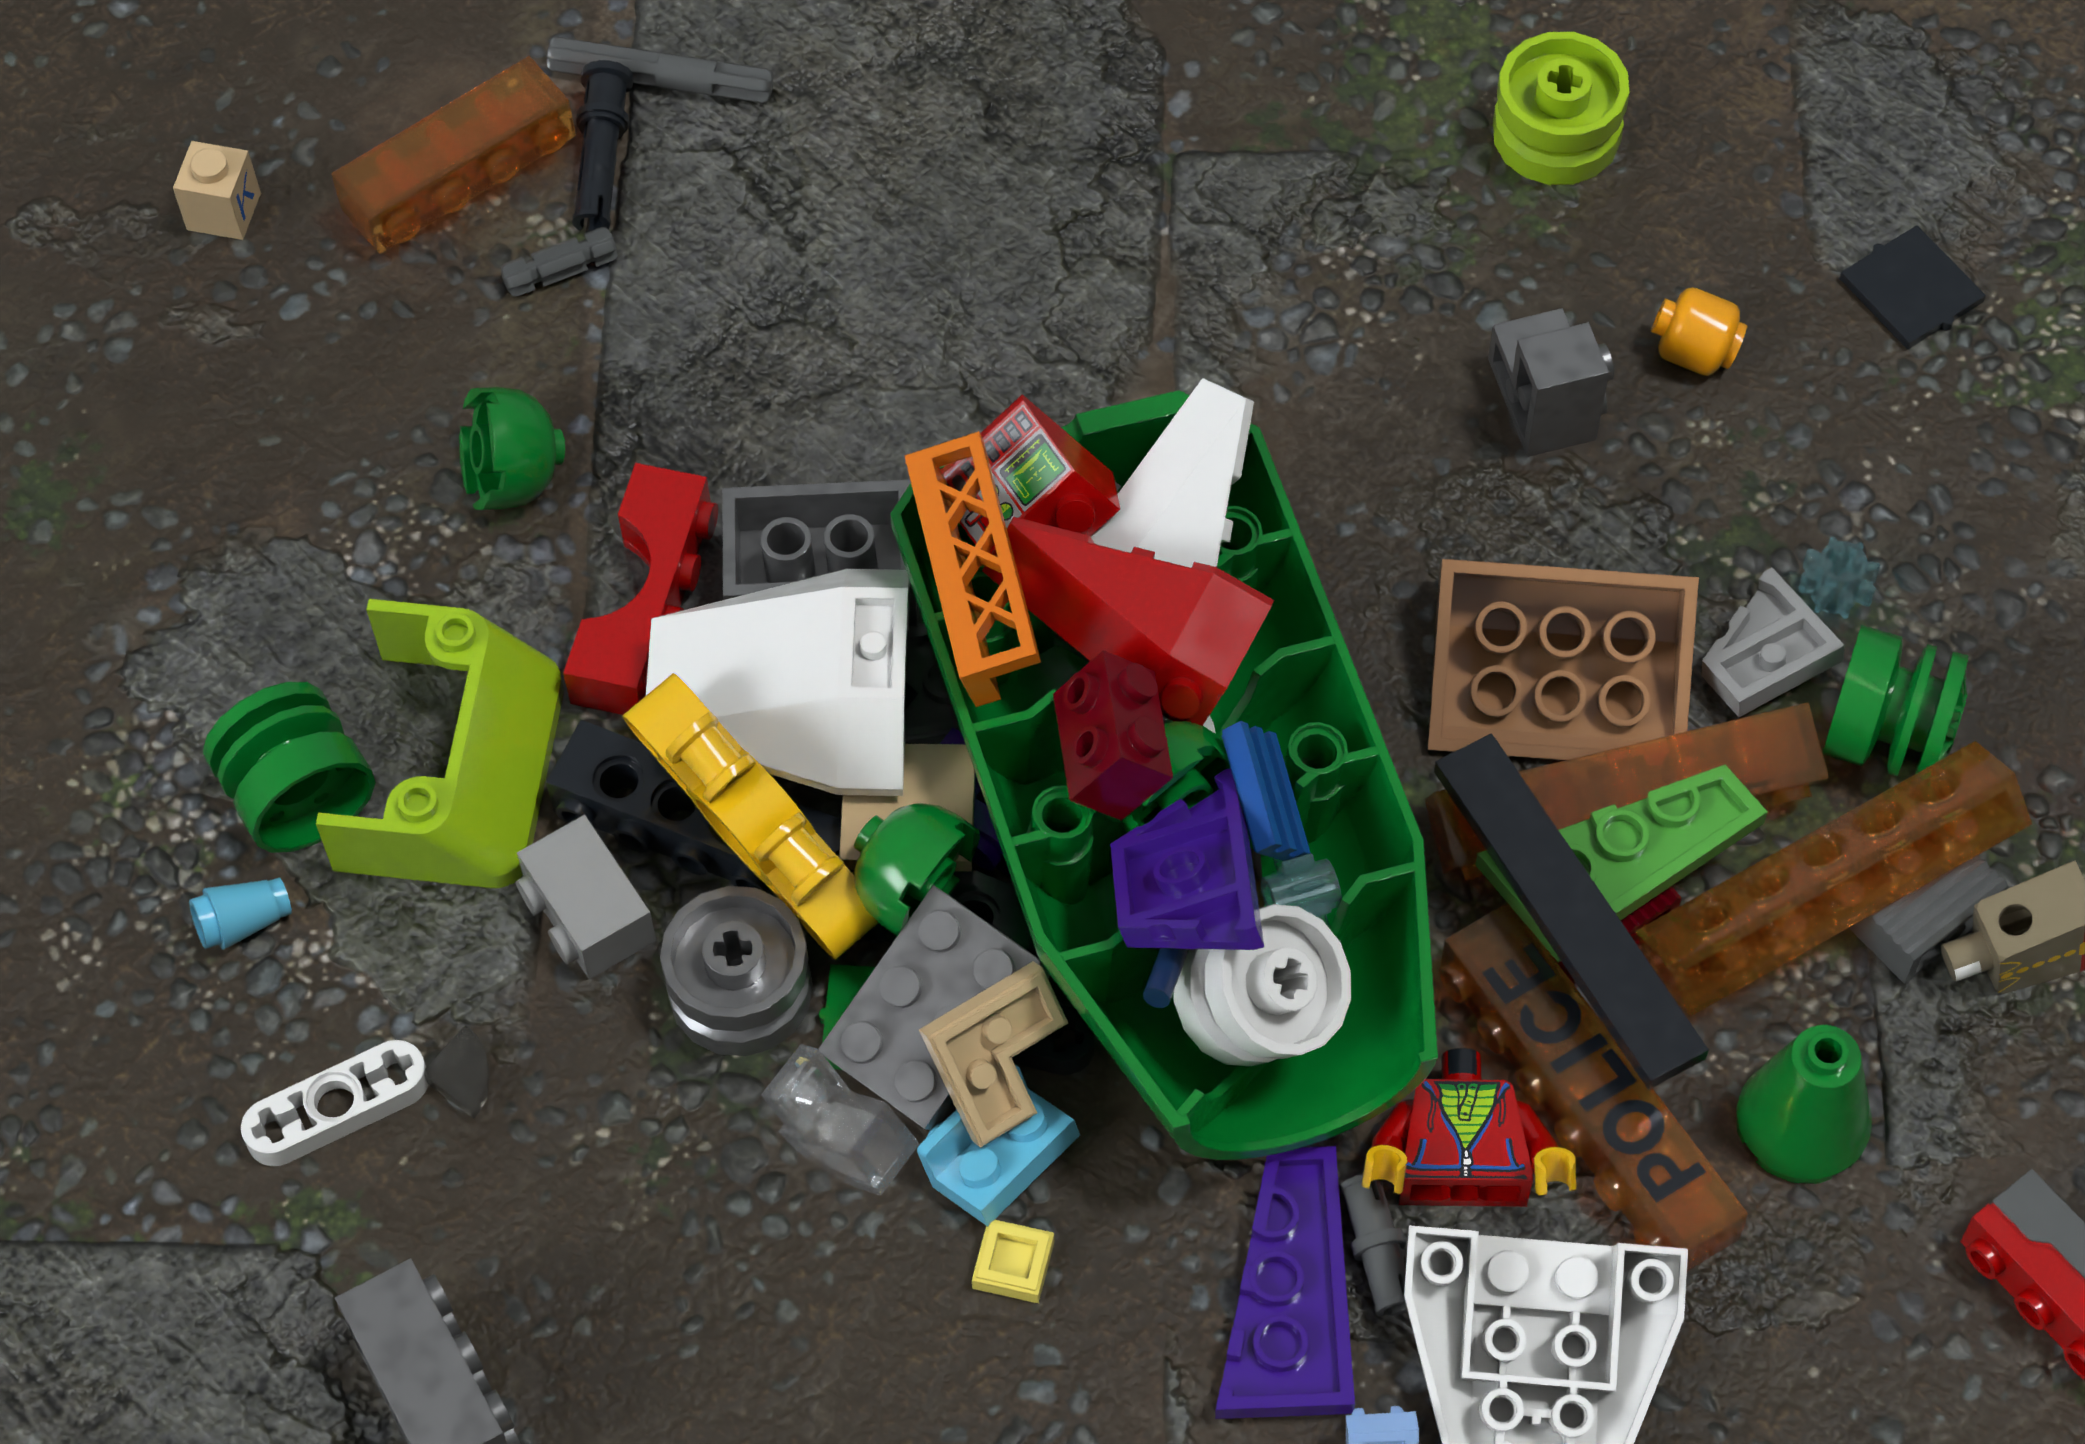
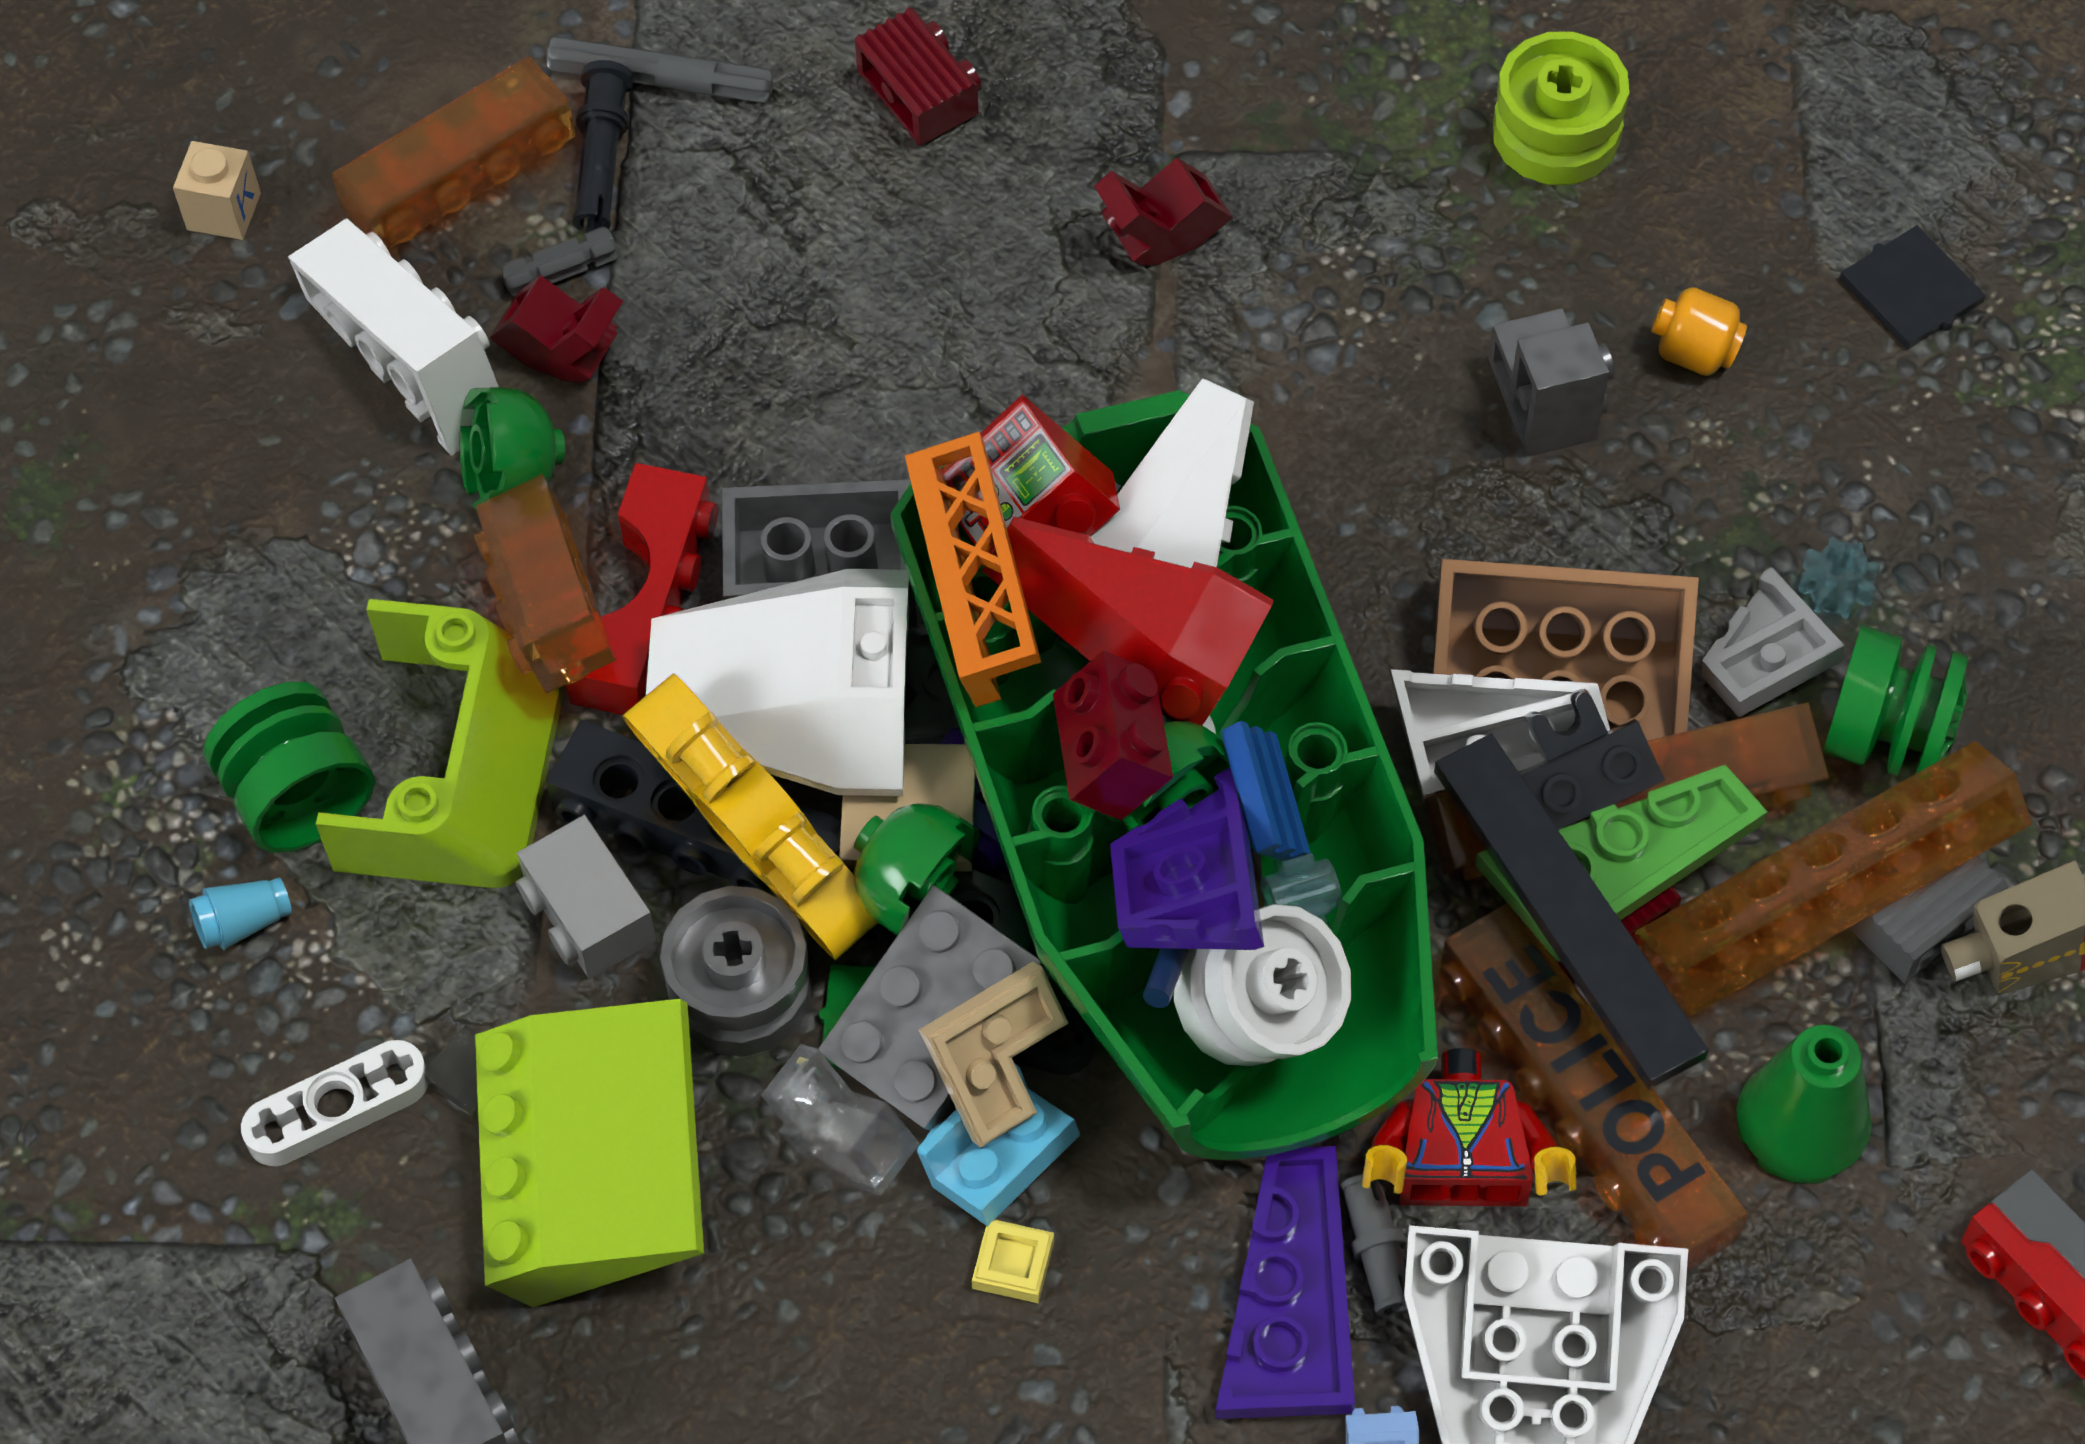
(397, 325): none -> white wedge
(541, 586): none -> clear orange brick
(556, 332): none -> dark red brick
(587, 1148): none -> lime slope
(917, 75): none -> dark red brick
(1165, 215): none -> dark red brick
(1458, 709): none -> white wedge
(1588, 764): none -> black plate

